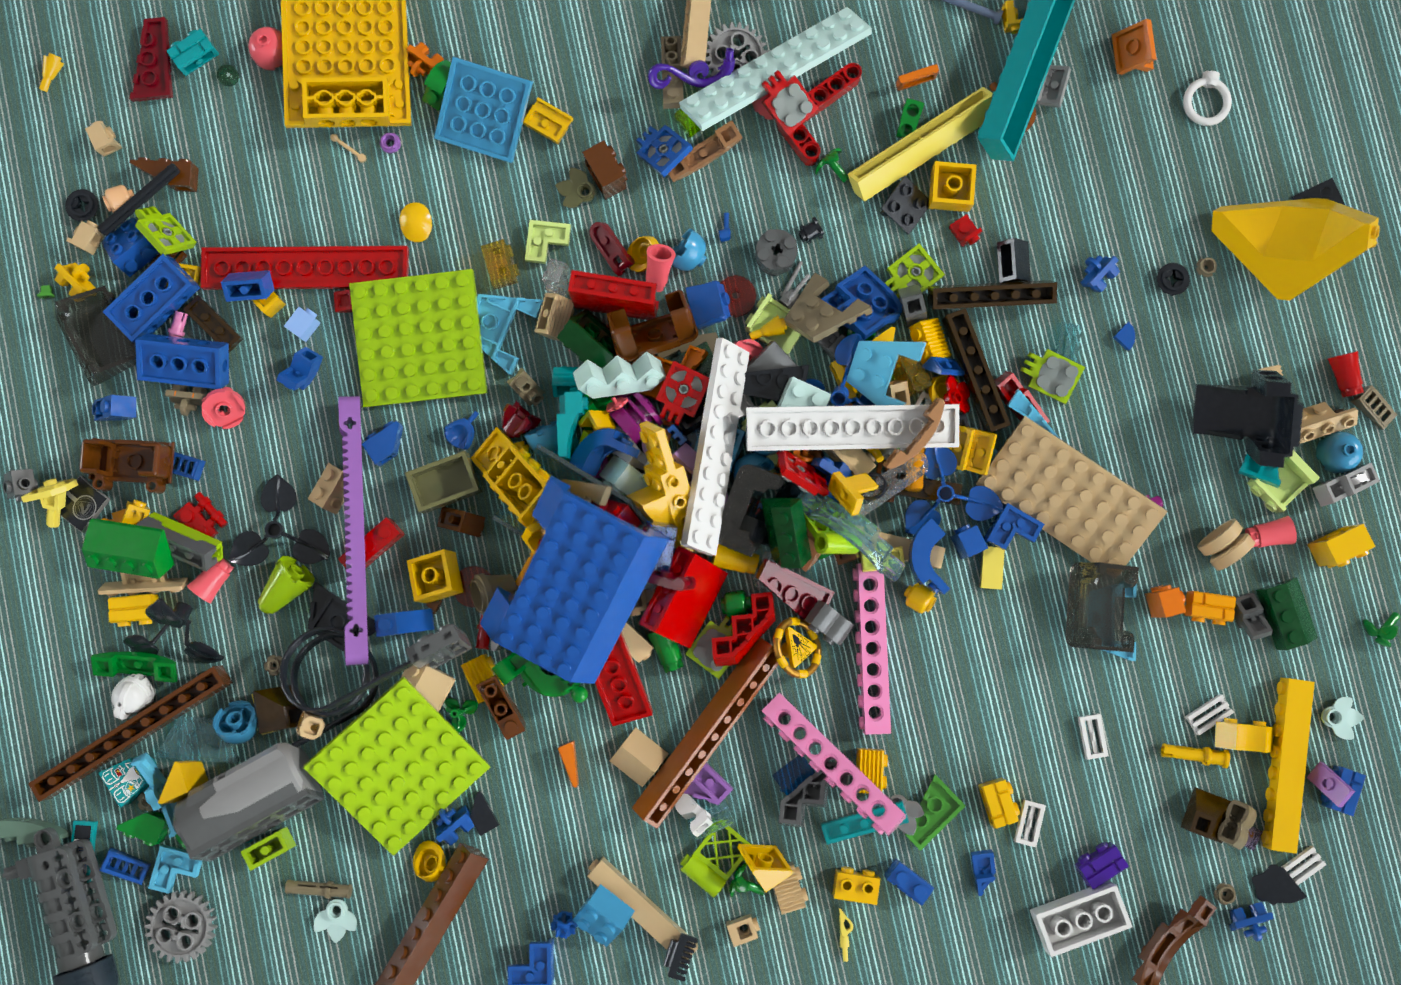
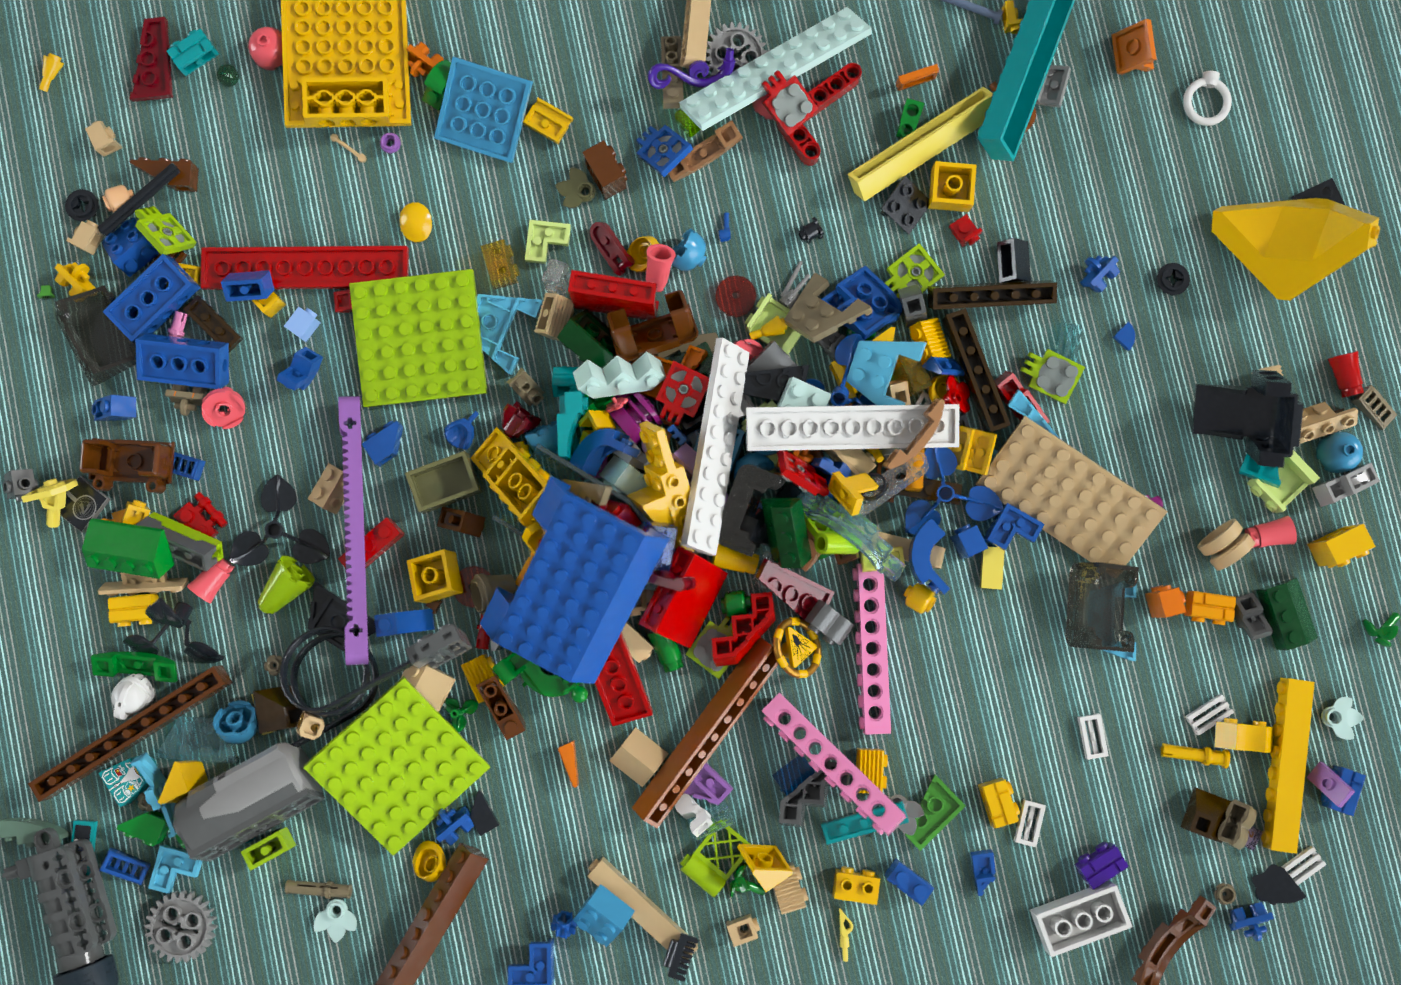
(708, 303): blue torso -> none
(776, 240): dark grey brick -> none
(831, 159): green plant -> none
(1210, 263): dark tan plate -> none

